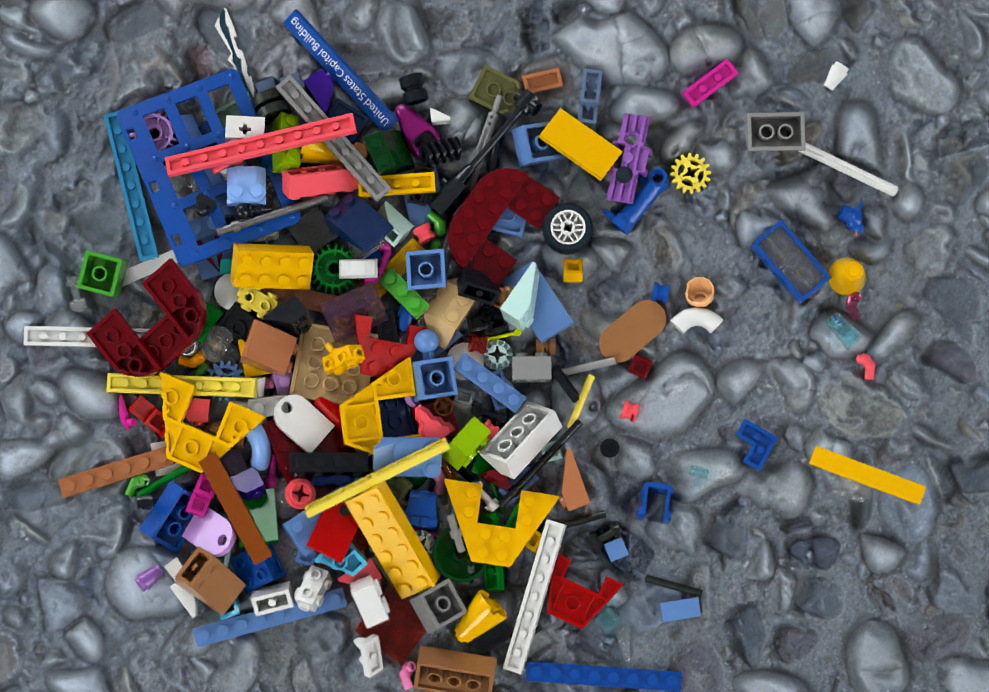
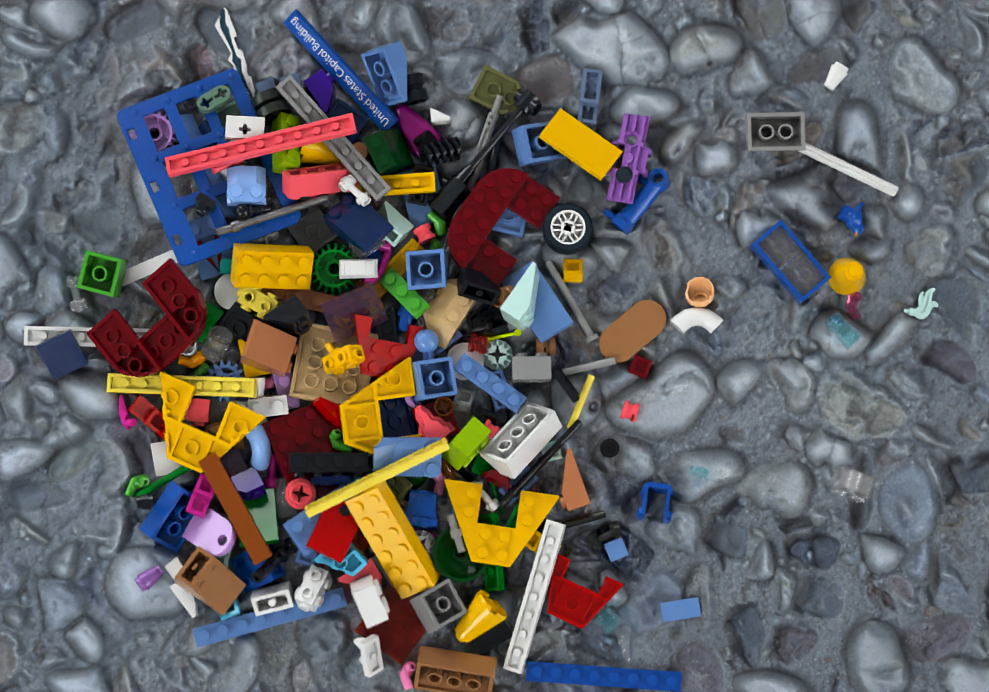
(62, 354): none -> dark blue tile
(114, 472): nougat plate -> none
(132, 191): dark azure plate -> none
(215, 103): none -> sand green beam
(280, 555): none -> black pin
(303, 423): white tile -> none
(337, 442): none -> bright green arm
(348, 183): none -> white bar
(388, 72): none -> medium blue slope
(543, 81): nougat tile -> none
(571, 302): none -> light grey bar
(660, 292): blue wheel -> none
(673, 585): pearl dark grey bar -> none
(686, 165): light yellow gear -> none
(710, 83): dark pink plate -> none
(760, 441): blue plate -> none
(867, 475): yellow tile -> none
(869, 365): coral arm -> none
(925, 305): none -> light aqua piece

